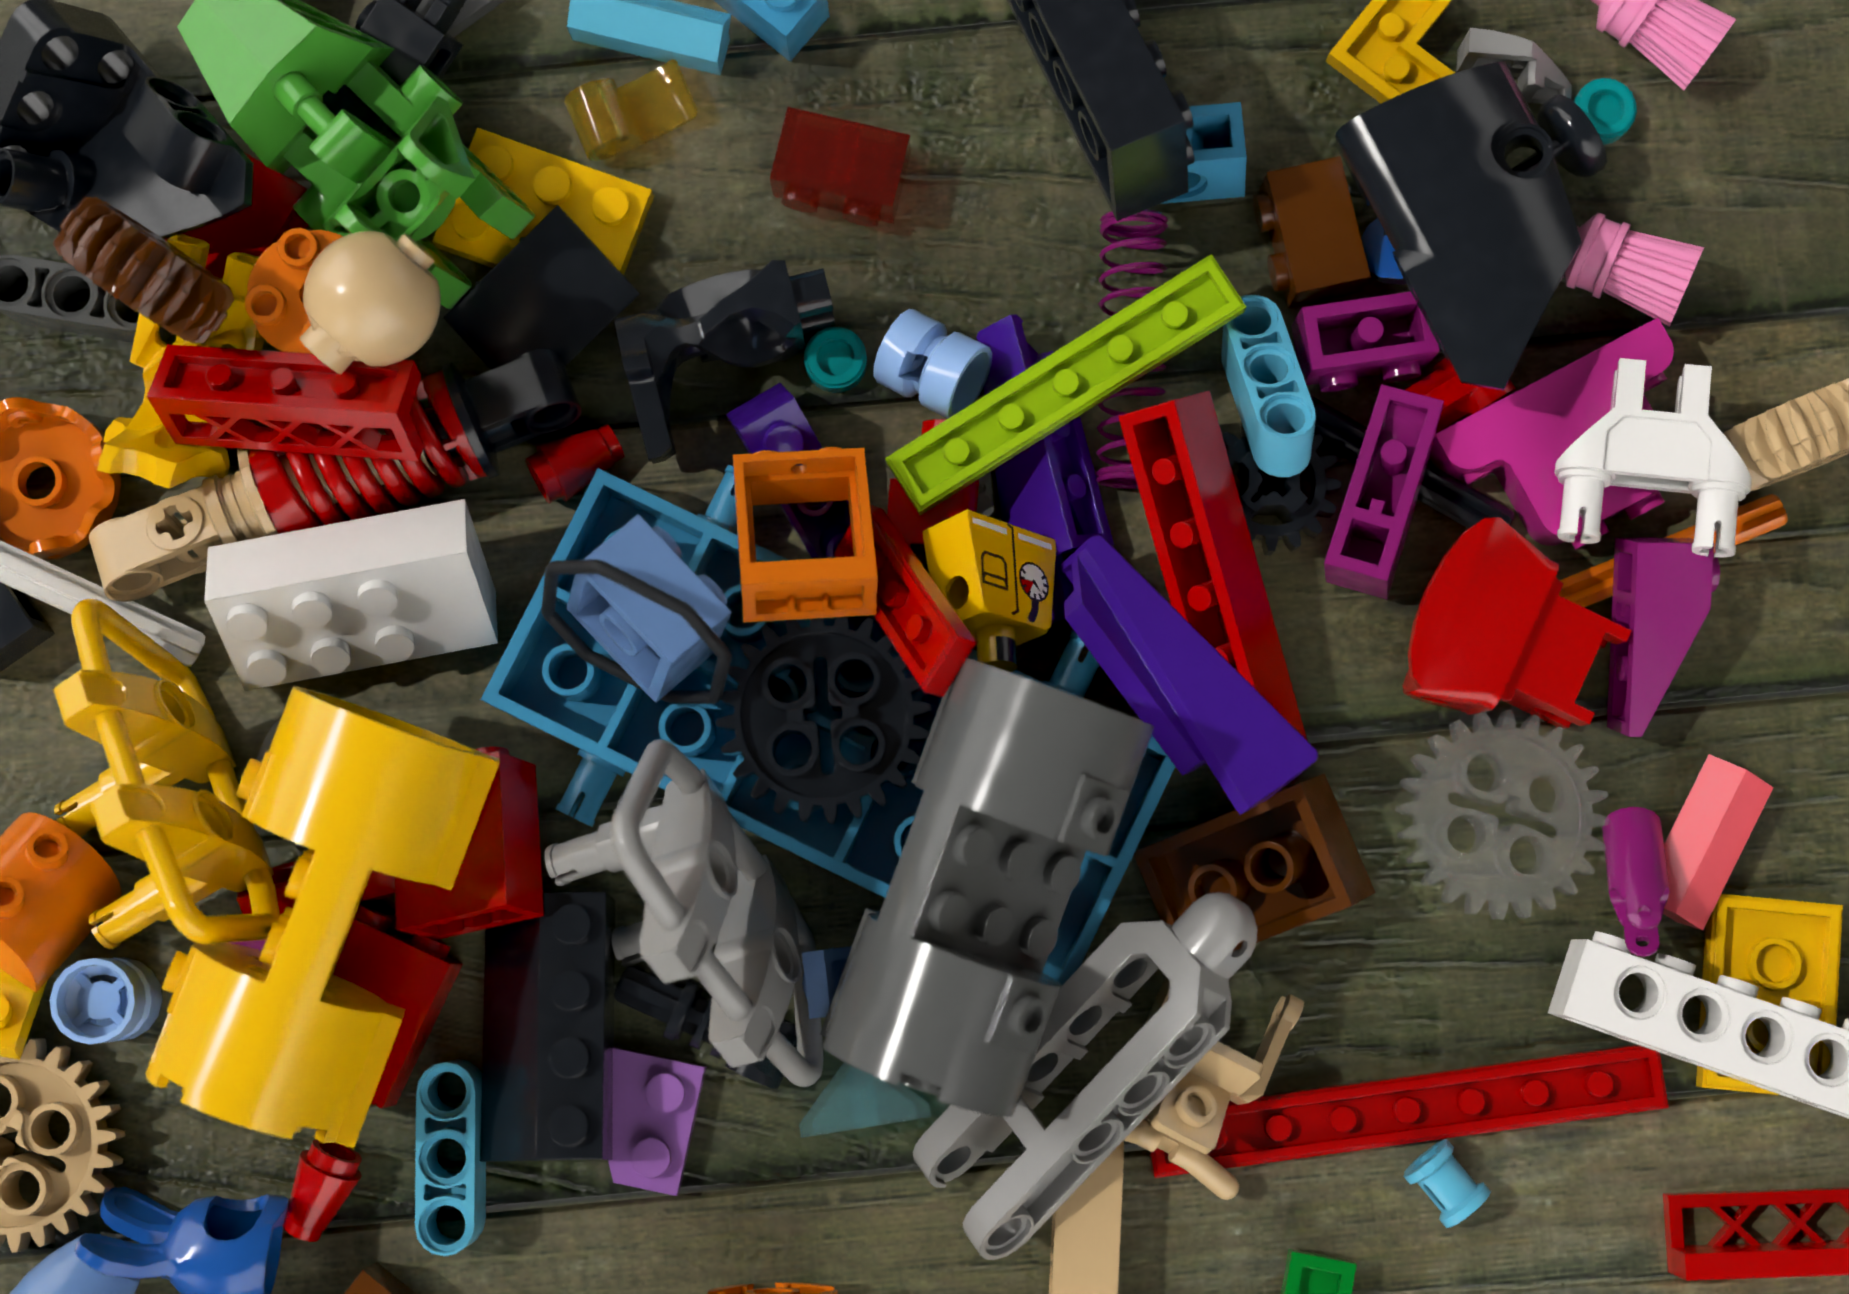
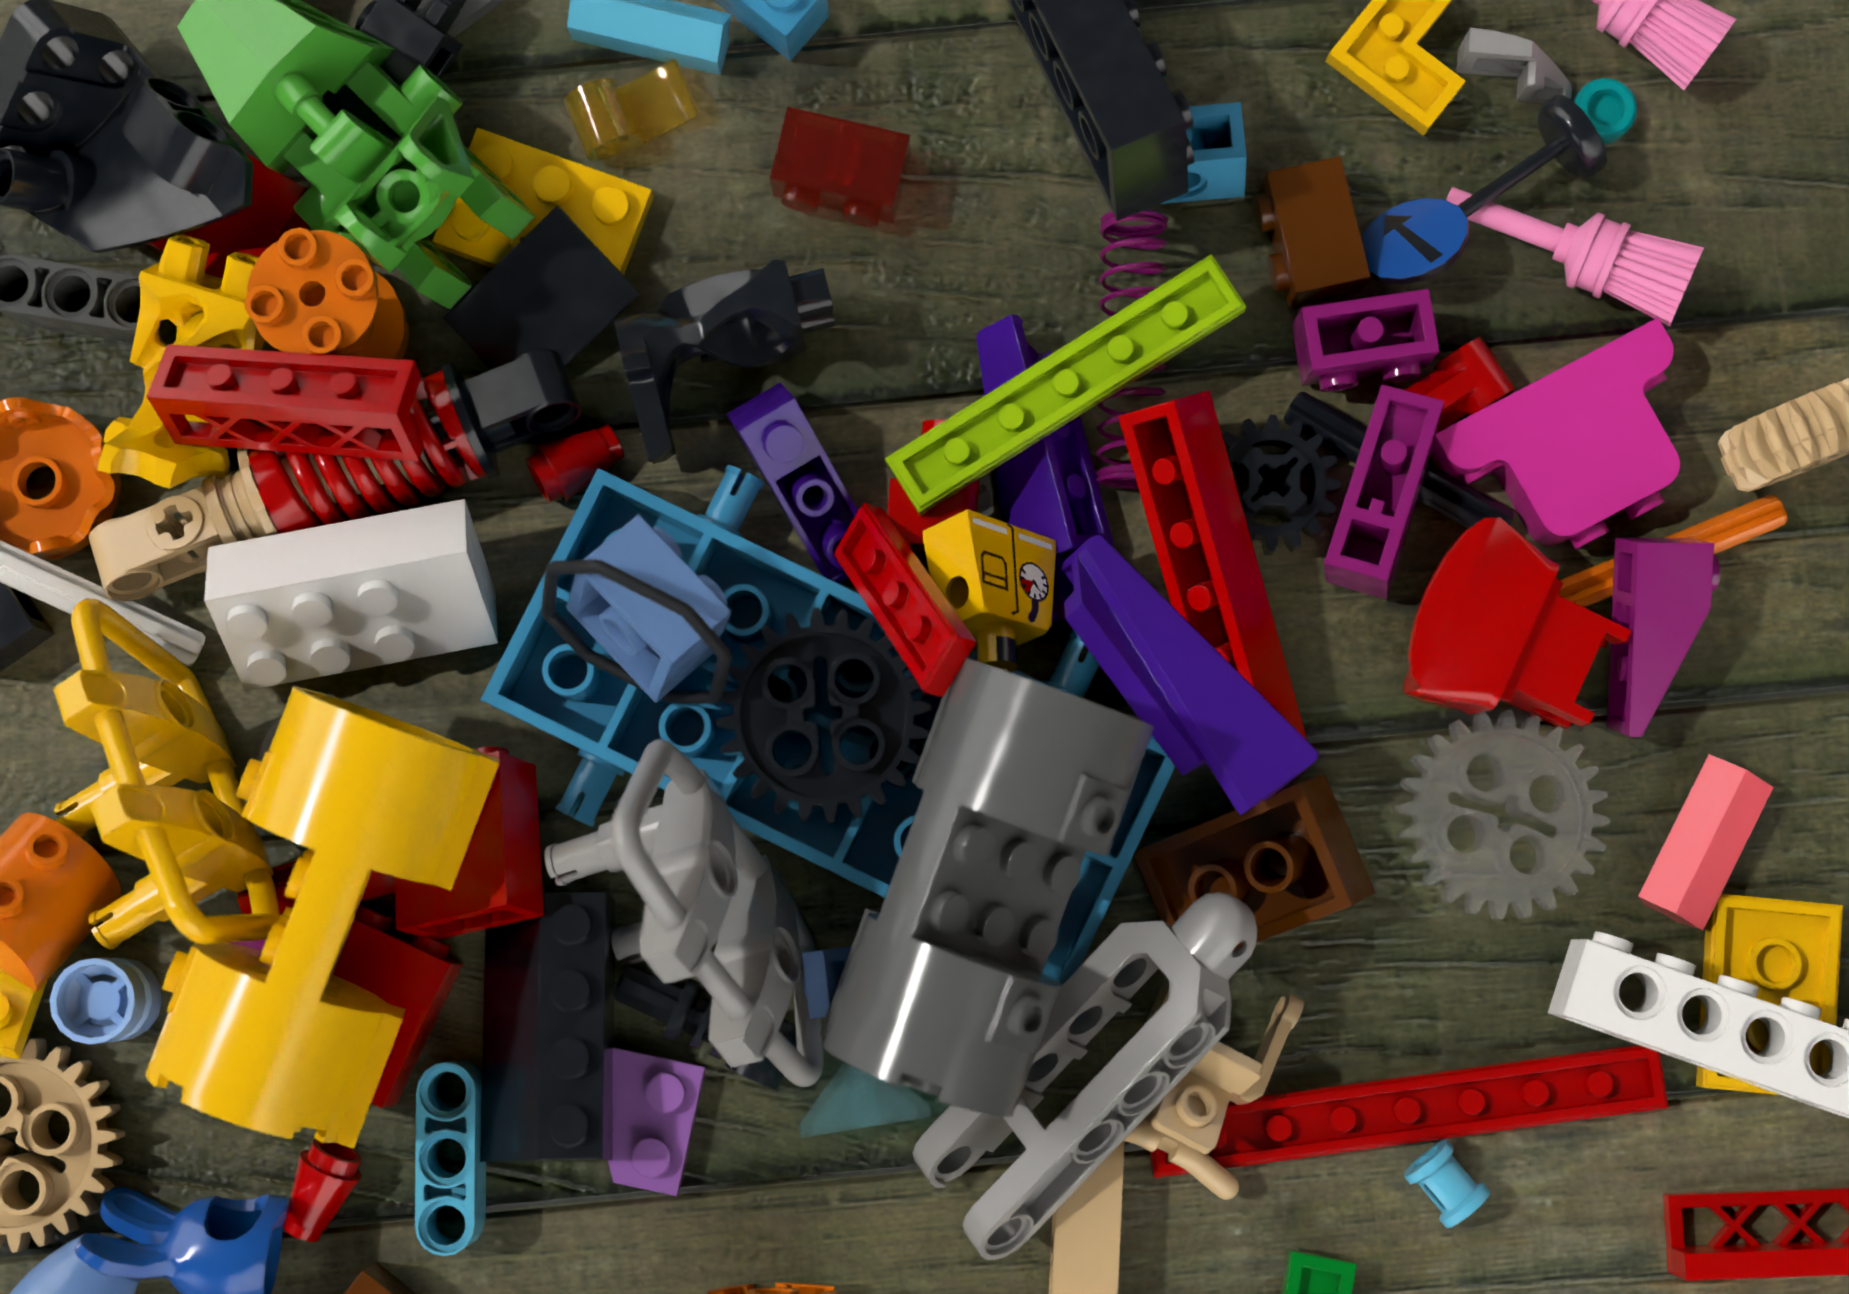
(143, 270): reddish brown gear -> none
(370, 300): tan brick -> none
(807, 585): orange window -> none
(835, 359): teal tile -> none
(924, 360): light blue wheel -> none
(1269, 388): medium azure beam -> none
(1465, 227): black panel -> none
(1637, 875): magenta piece -> none
(1655, 453): white connector -> none

